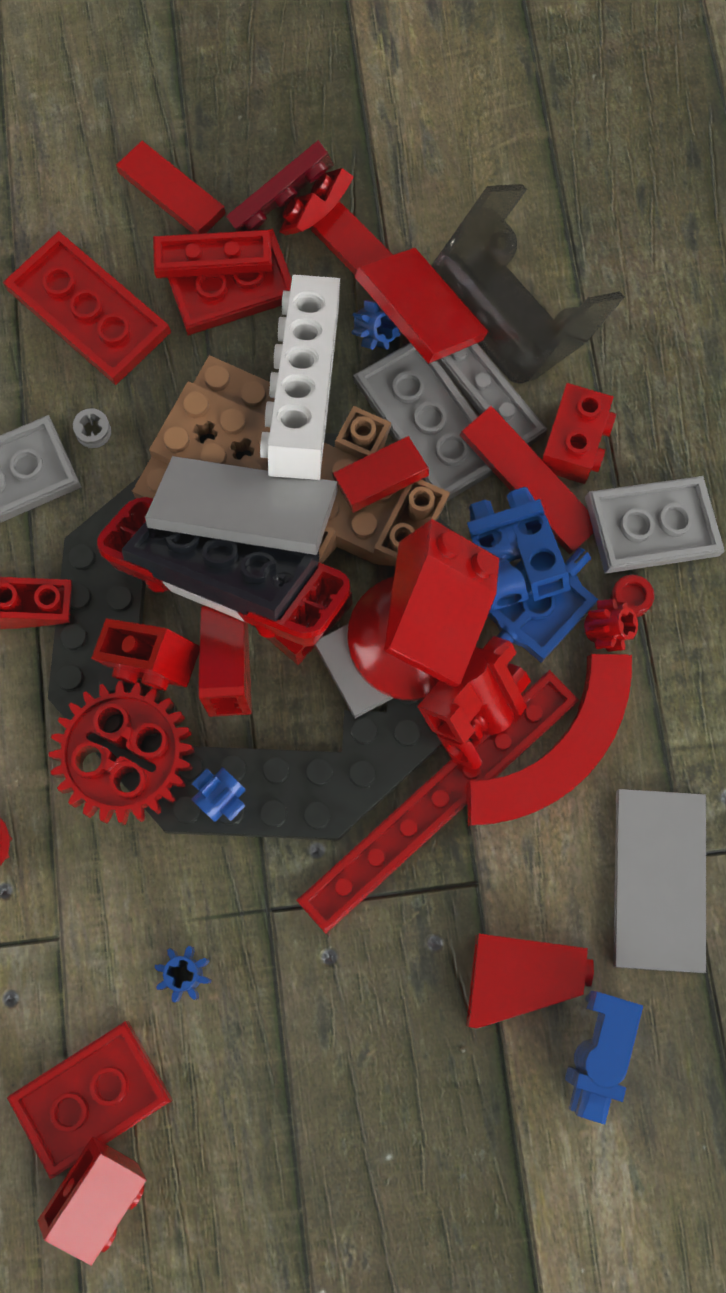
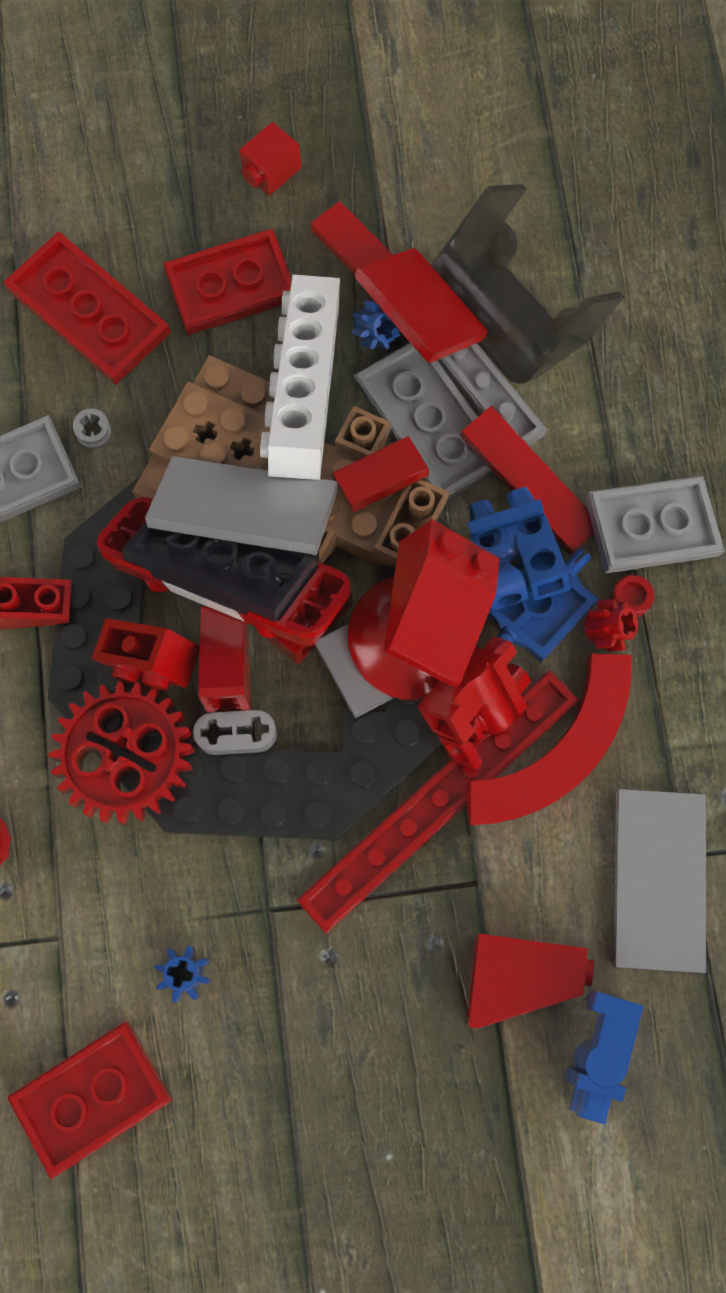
(92, 1202): brick -> none
(170, 189): red tile -> none
(212, 253): red tile -> none
(218, 794): blue gear -> none
(234, 722): none -> light grey beam
(270, 159): none -> red brick
(281, 188): dark red wing -> none
(311, 208): red slope -> none
(577, 432): red brick -> none

